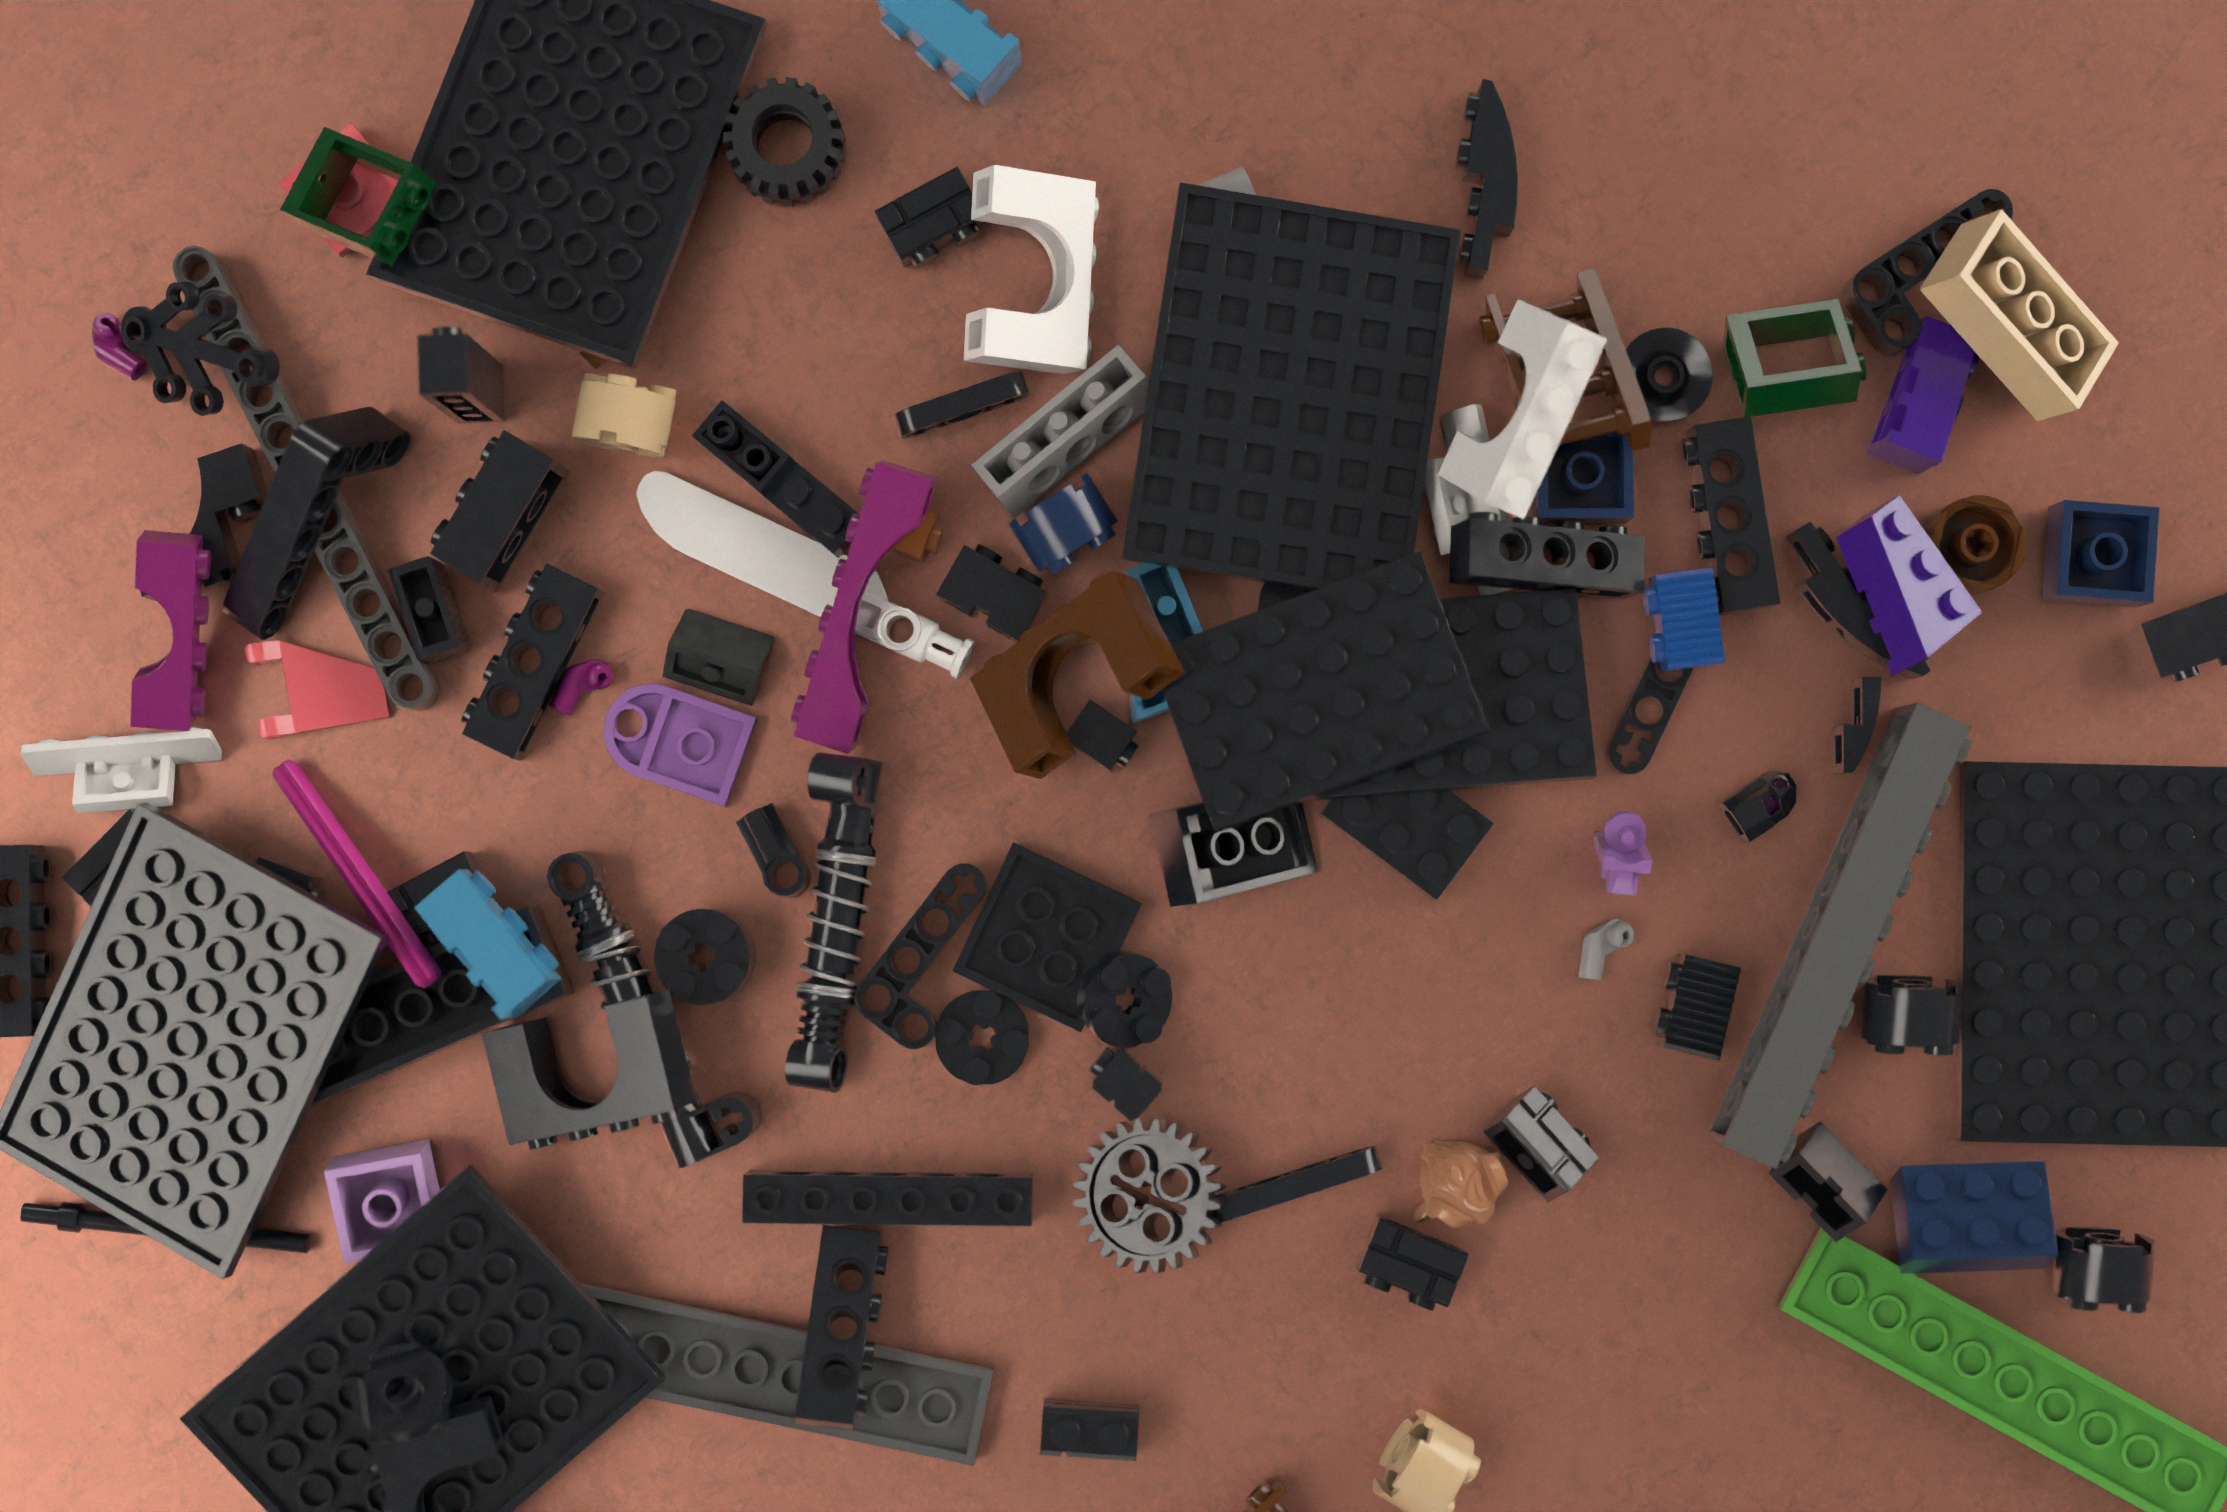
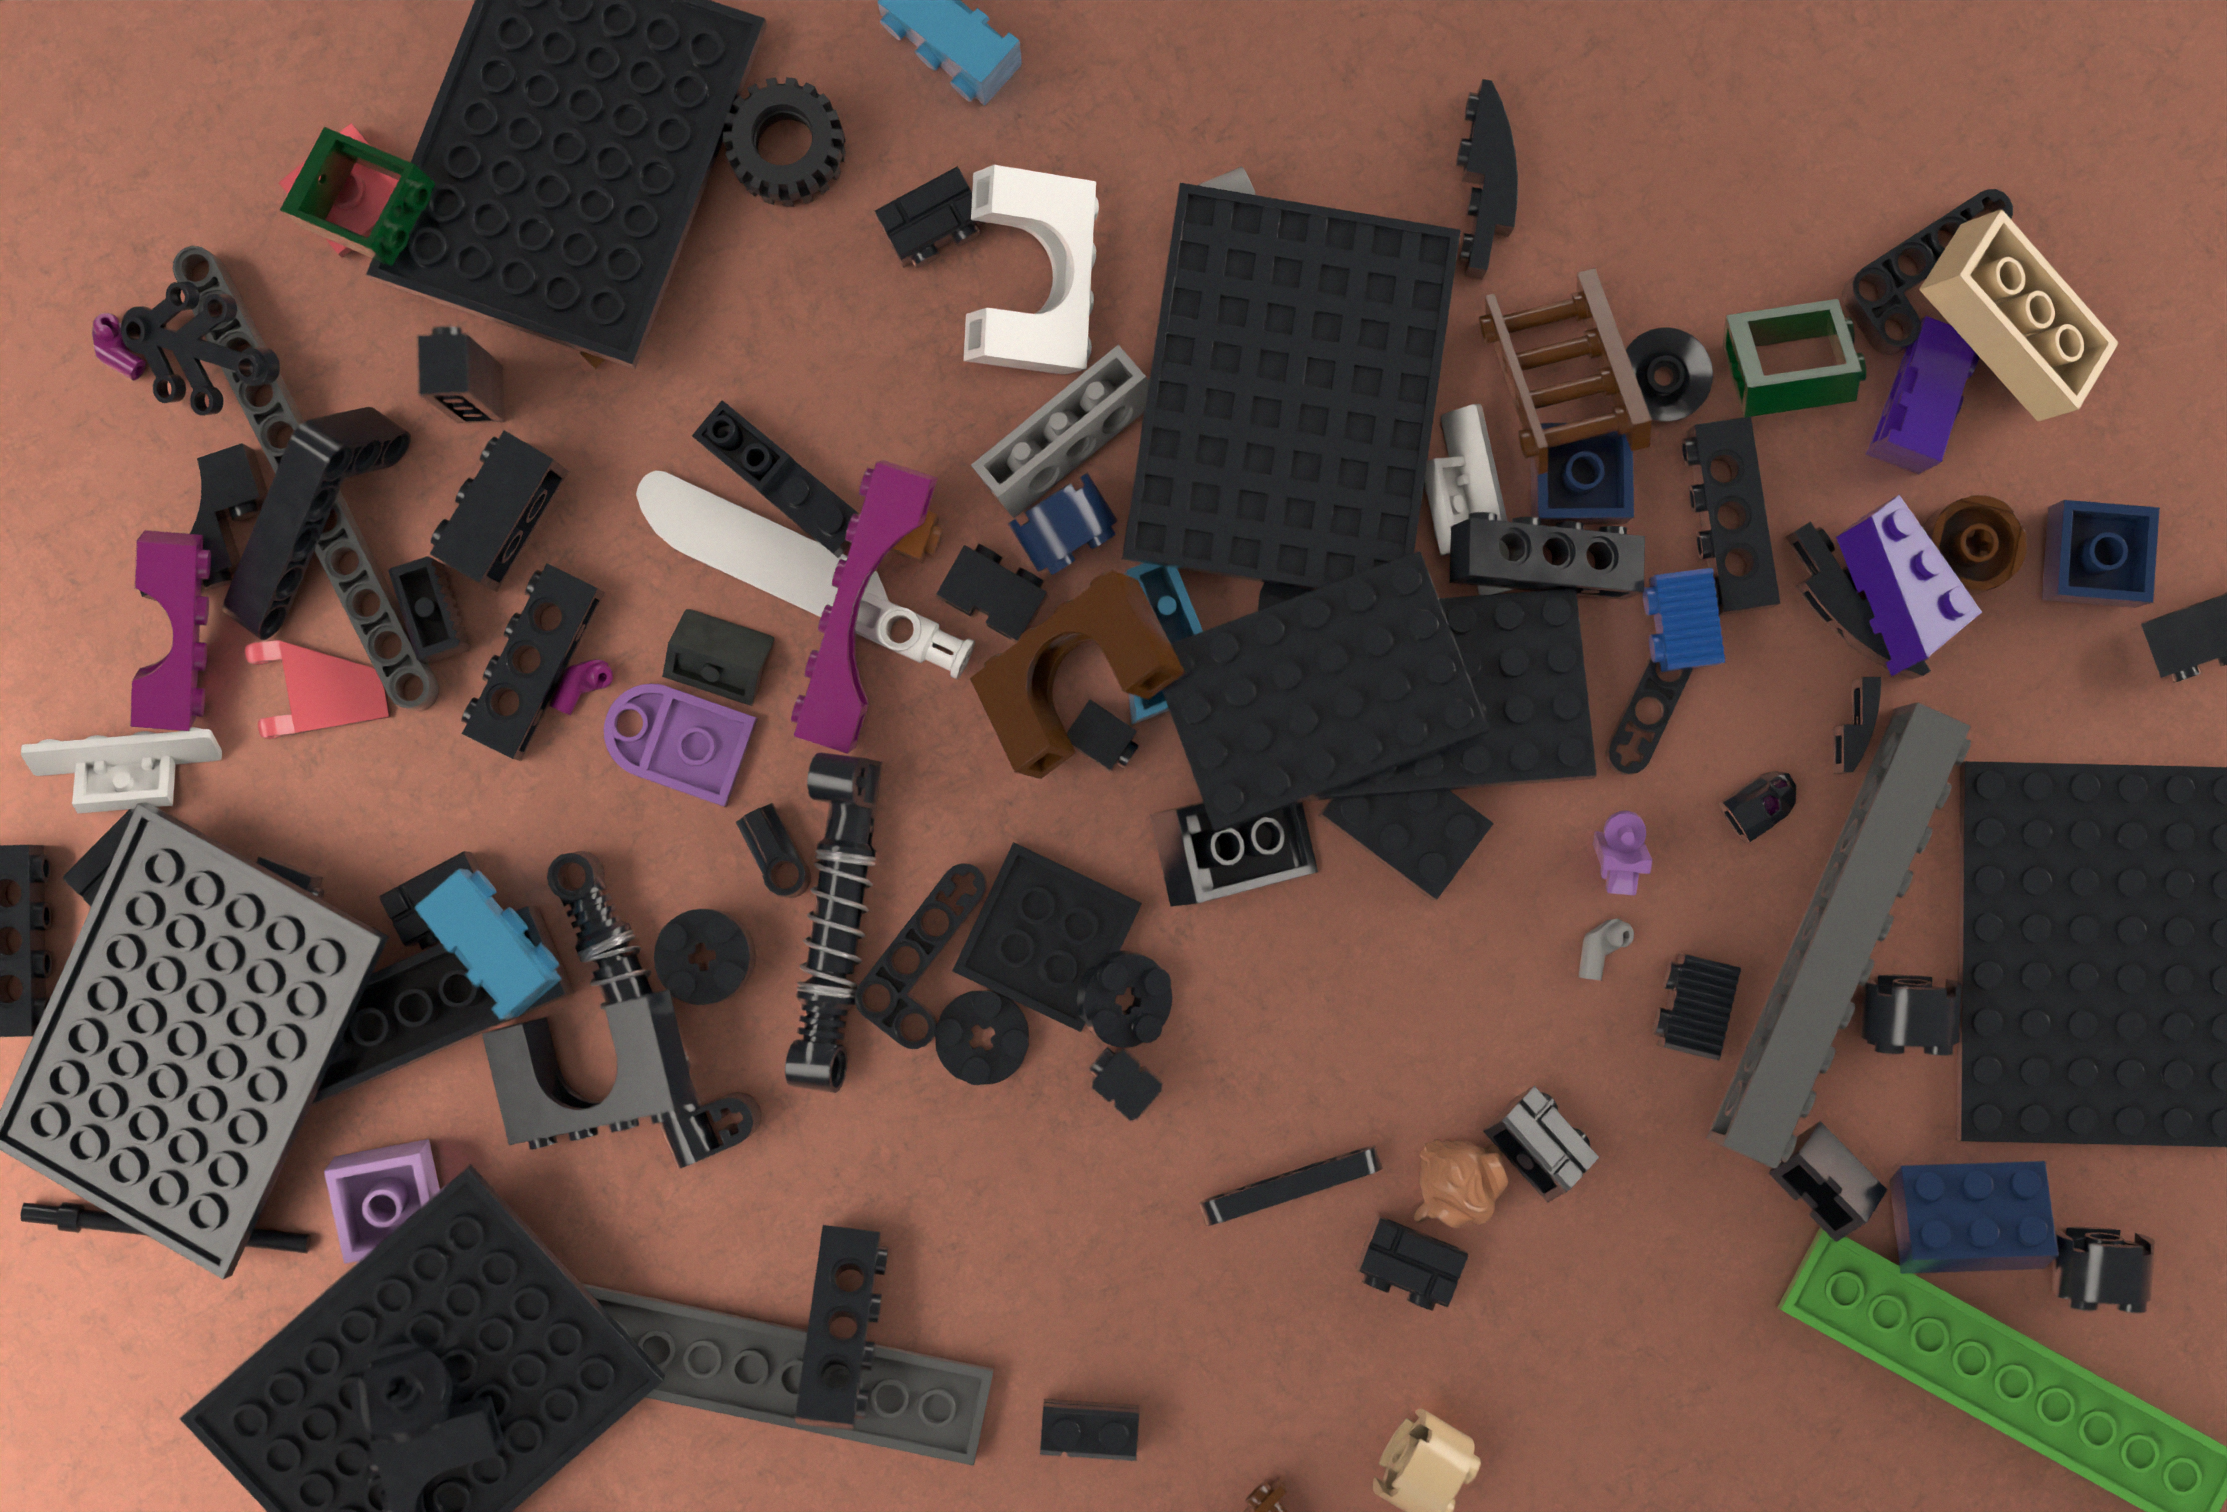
(356, 873): dark pink axle -> none
(624, 416): tan brick -> none
(888, 1198): black brick -> none
(961, 405): black beam -> none
(1135, 1234): gear -> none
(1558, 367): white arch -> none

